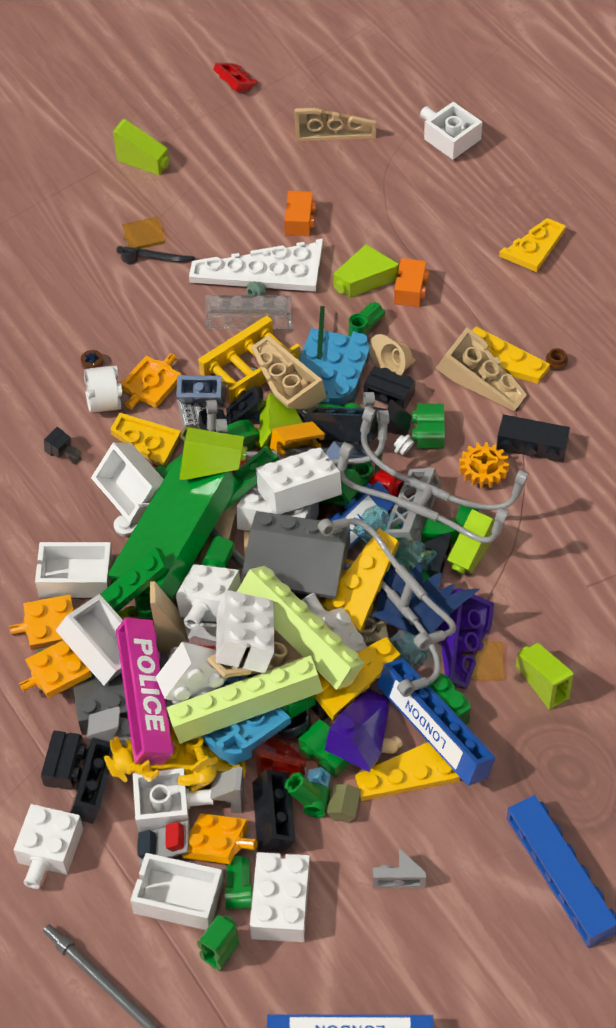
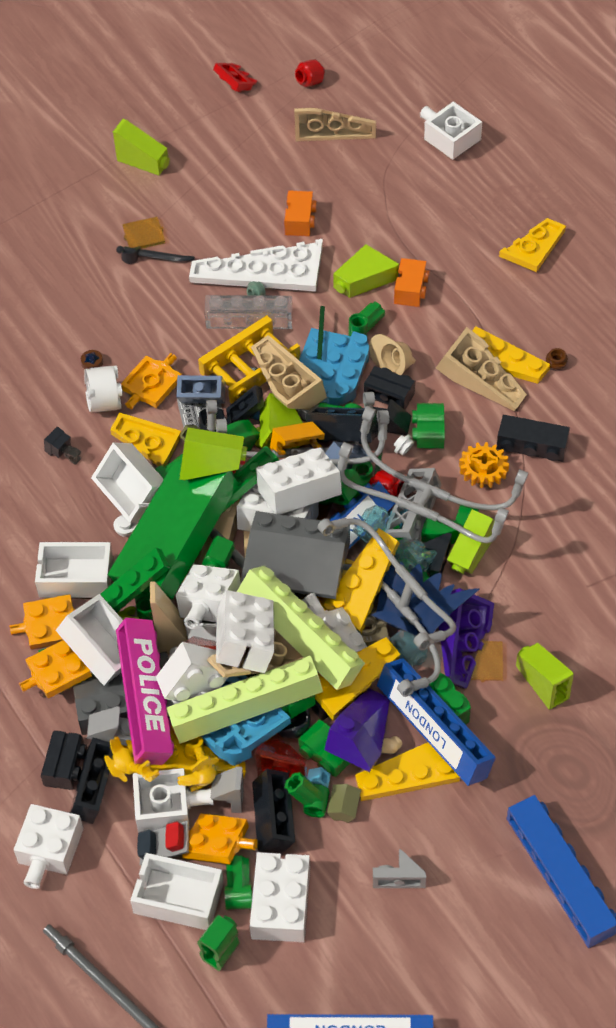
(309, 73): none -> red head

